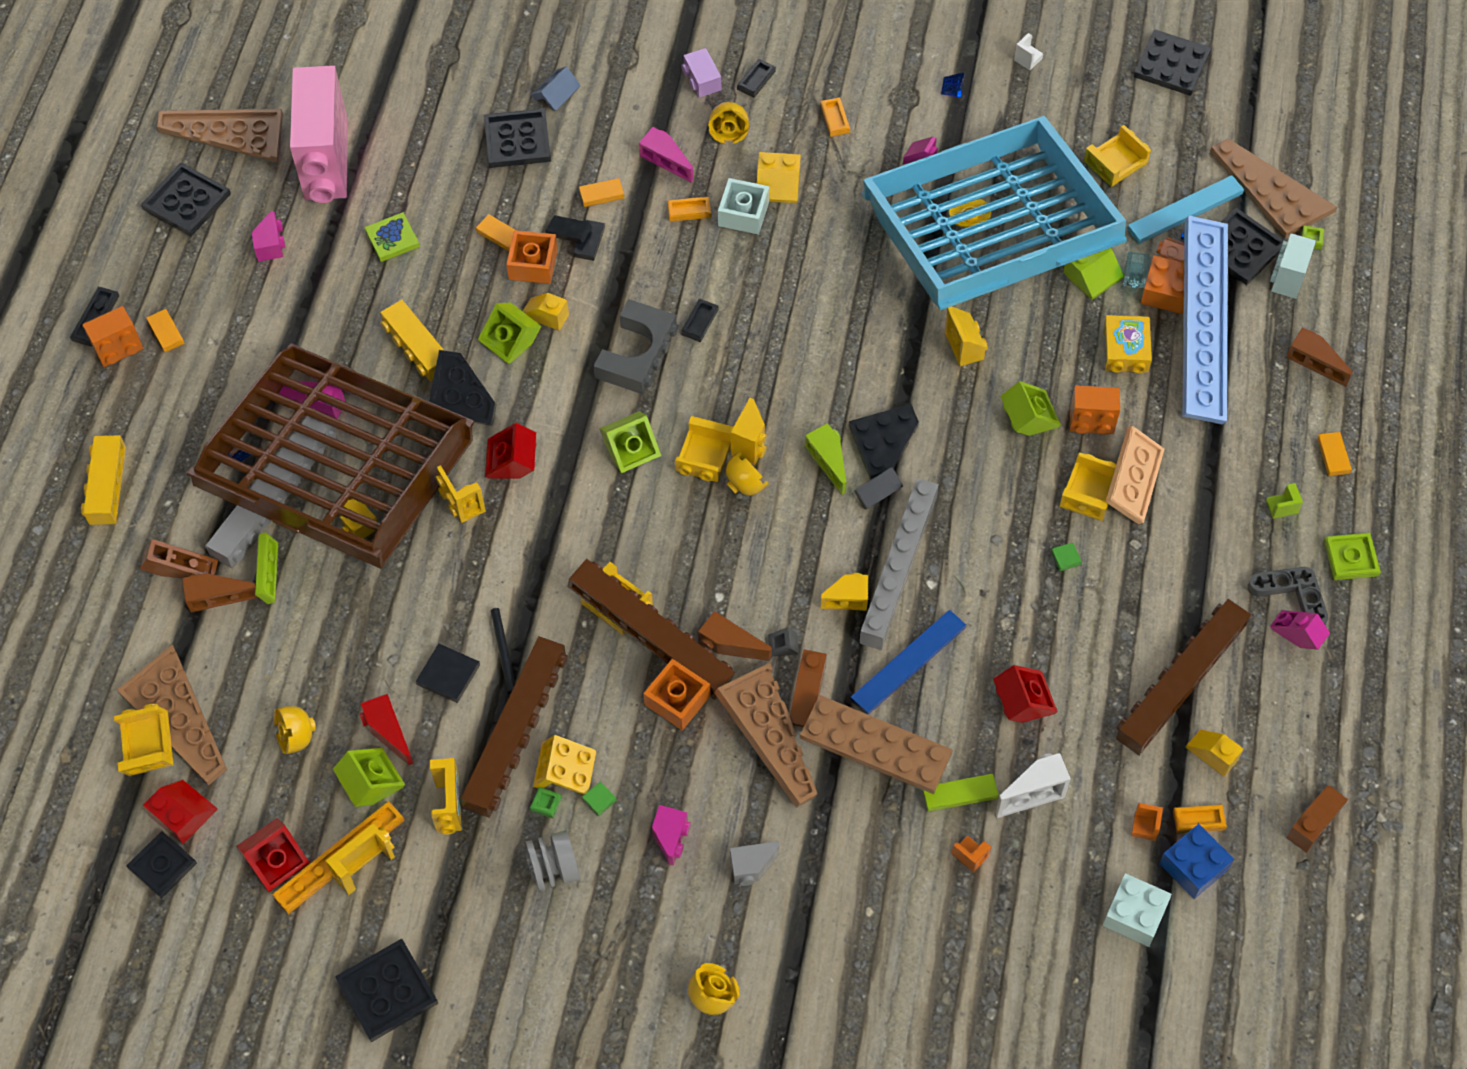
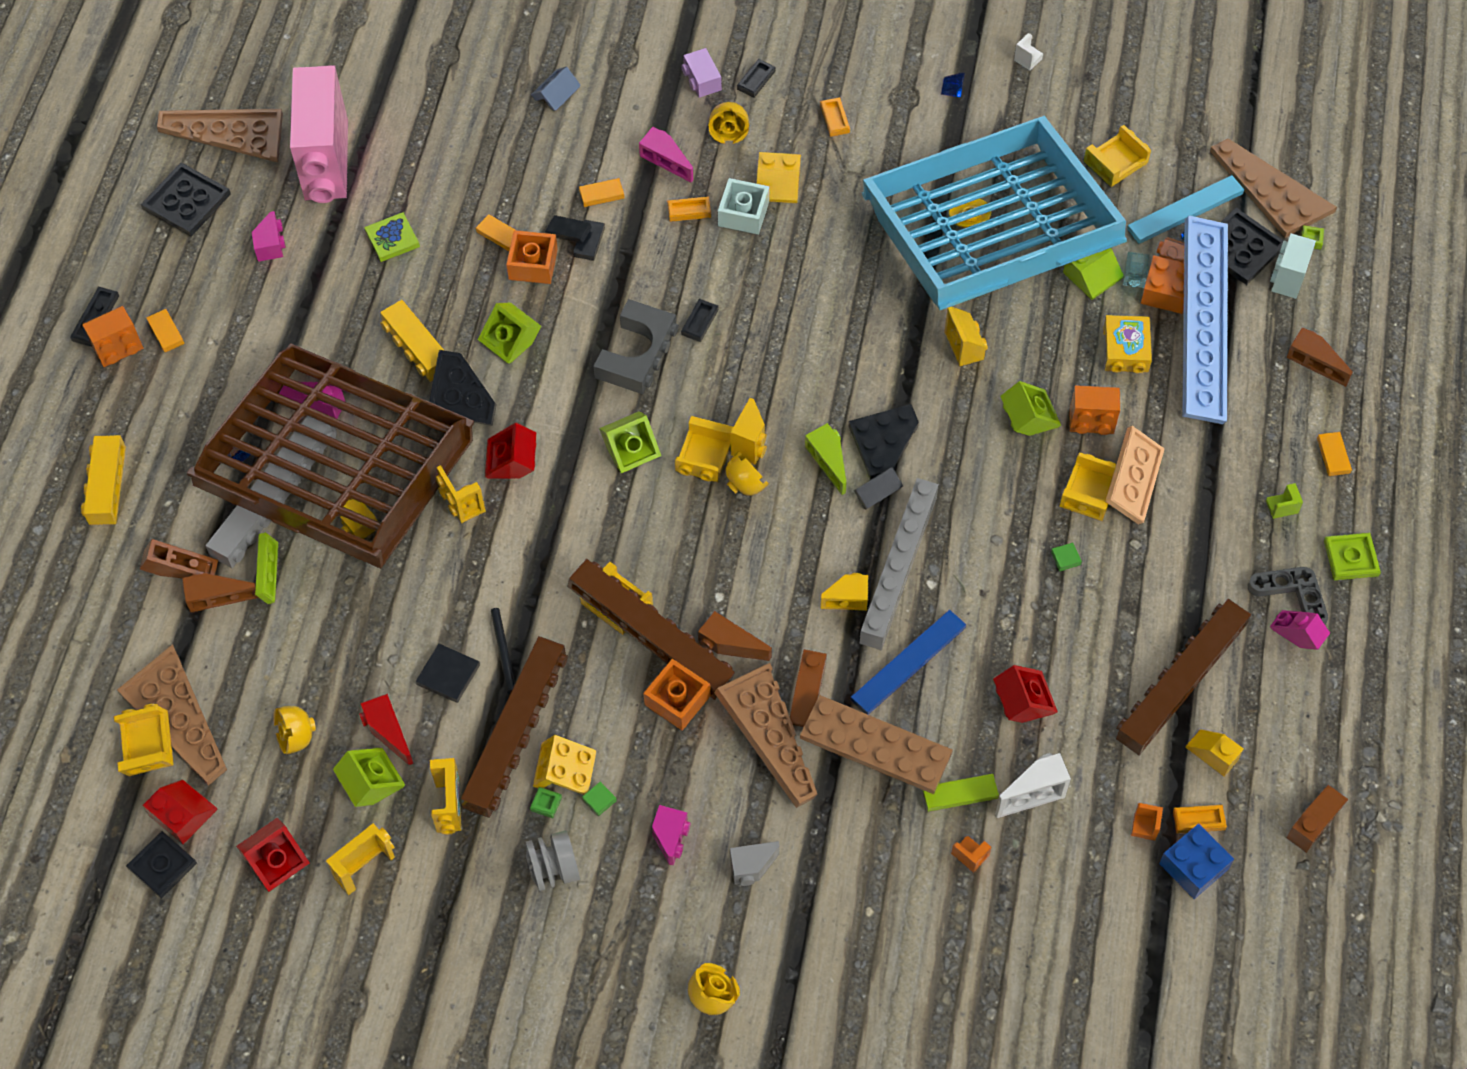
(318, 873): light orange tile -> none
(386, 990): black plate -> none
(517, 138): black plate -> none
(548, 310): yellow slope -> none
(783, 642): dark grey slope -> none
(920, 150): dark pink slope -> none
(1137, 910): light aqua brick -> none
(1172, 62): black plate -> none

